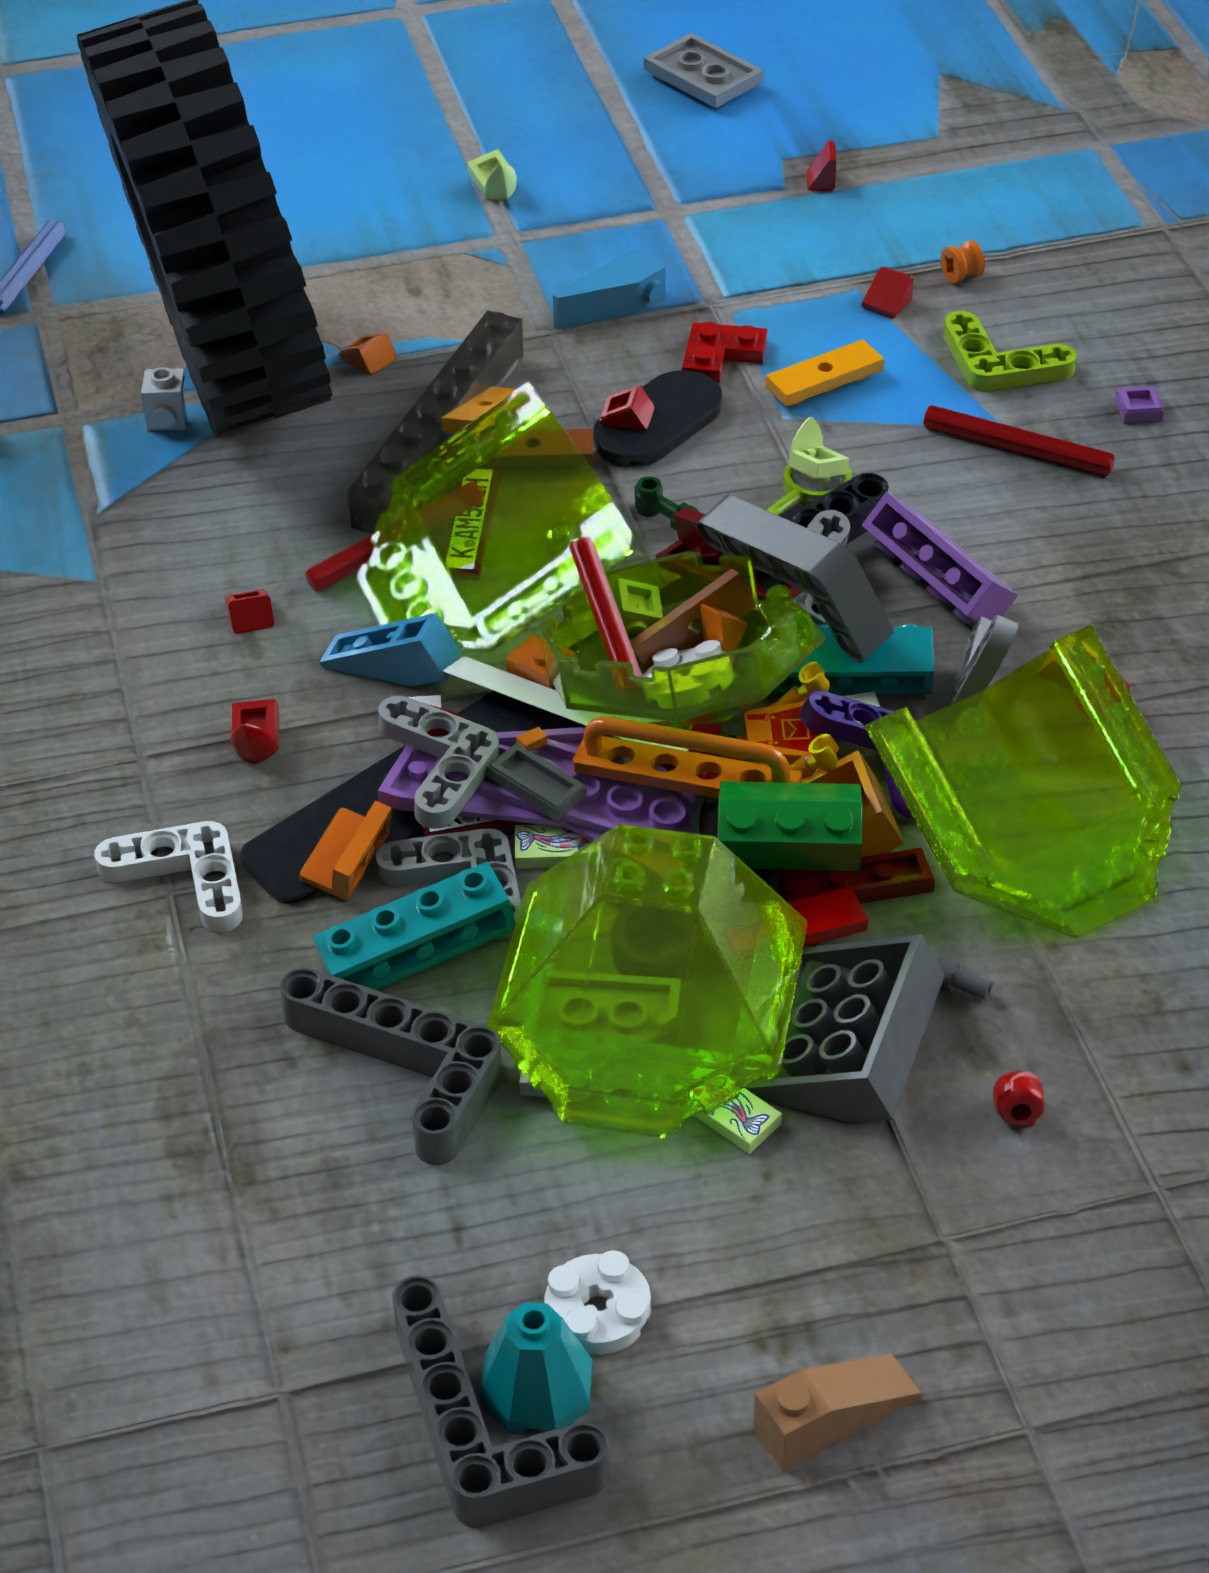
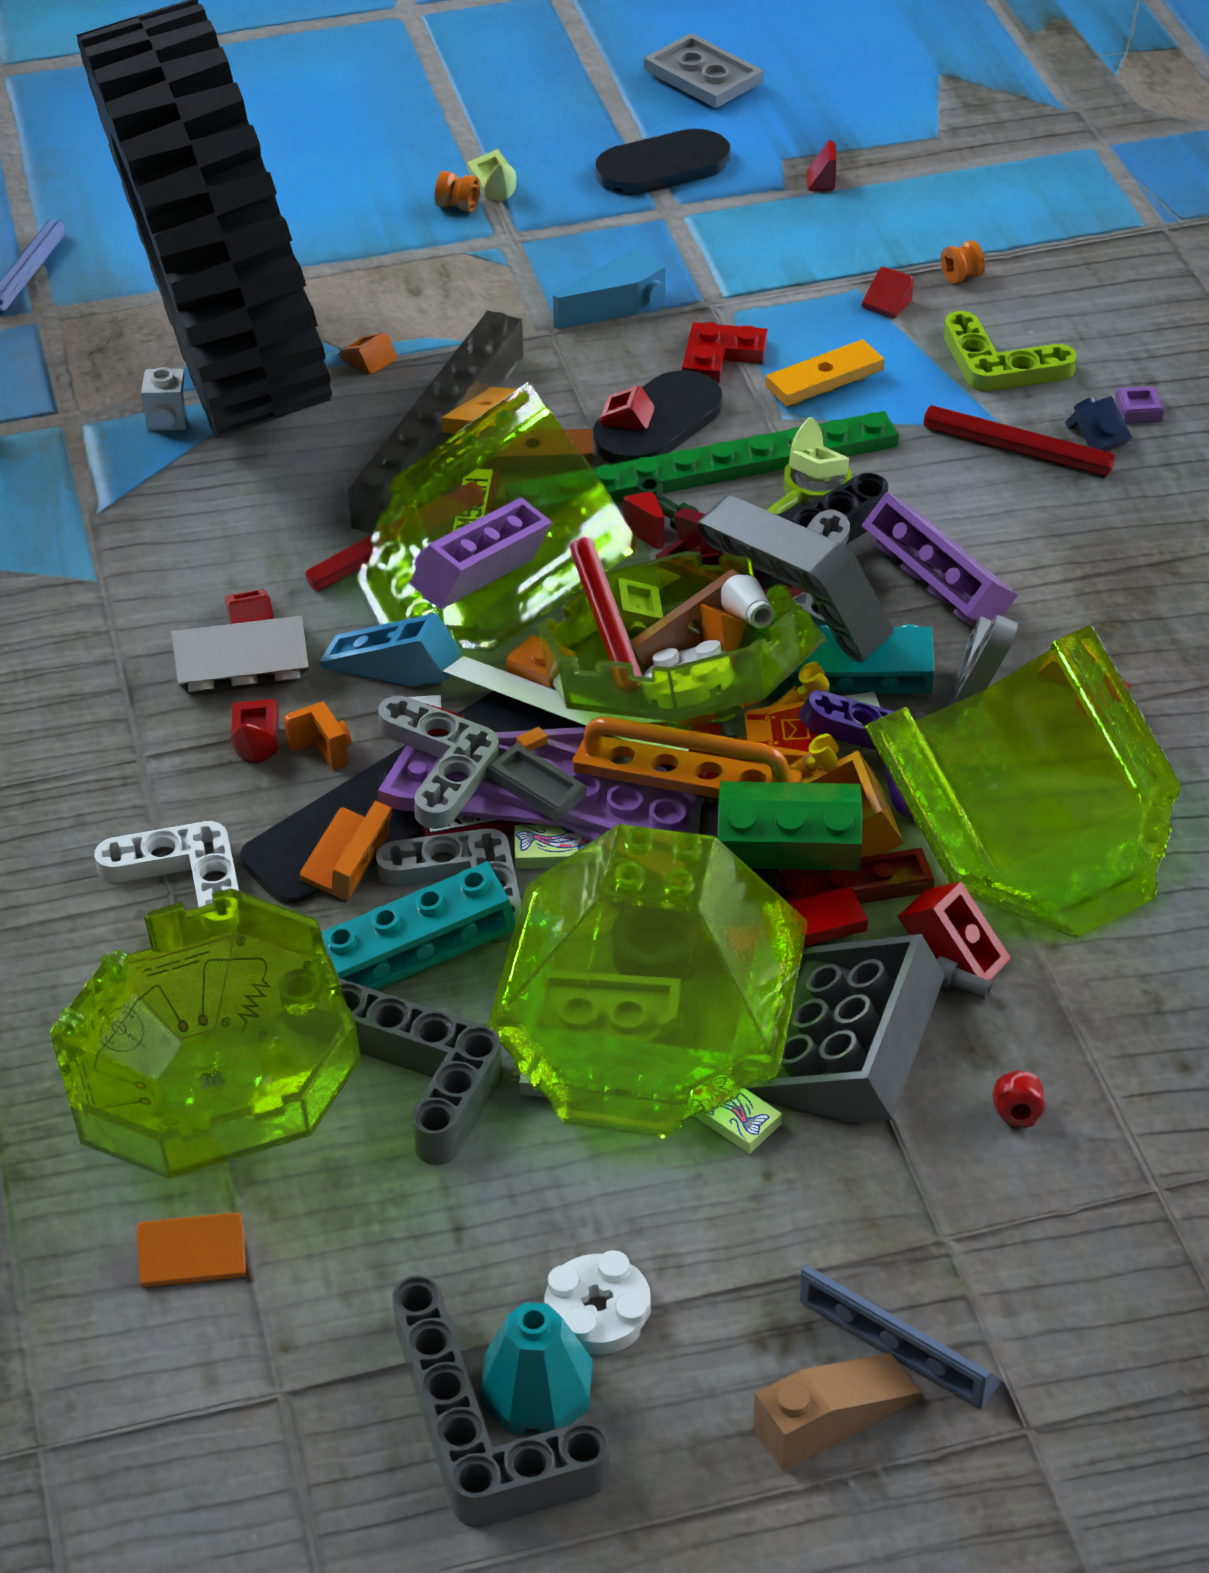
(191, 1249): none -> orange slope
(218, 992): none -> clear neon green windscreen
(240, 652): none -> white slope
(319, 727): none -> orange bracket
(457, 191): none -> orange wheel
(479, 553): none -> medium lavender brick
(645, 518): none -> red slope
(662, 161): none -> black tile
(745, 456): none -> green plate
(746, 600): none -> white cone
(897, 1338): none -> sand blue slope
(956, 929): none -> red slope
(1100, 423): none -> dark blue bracket

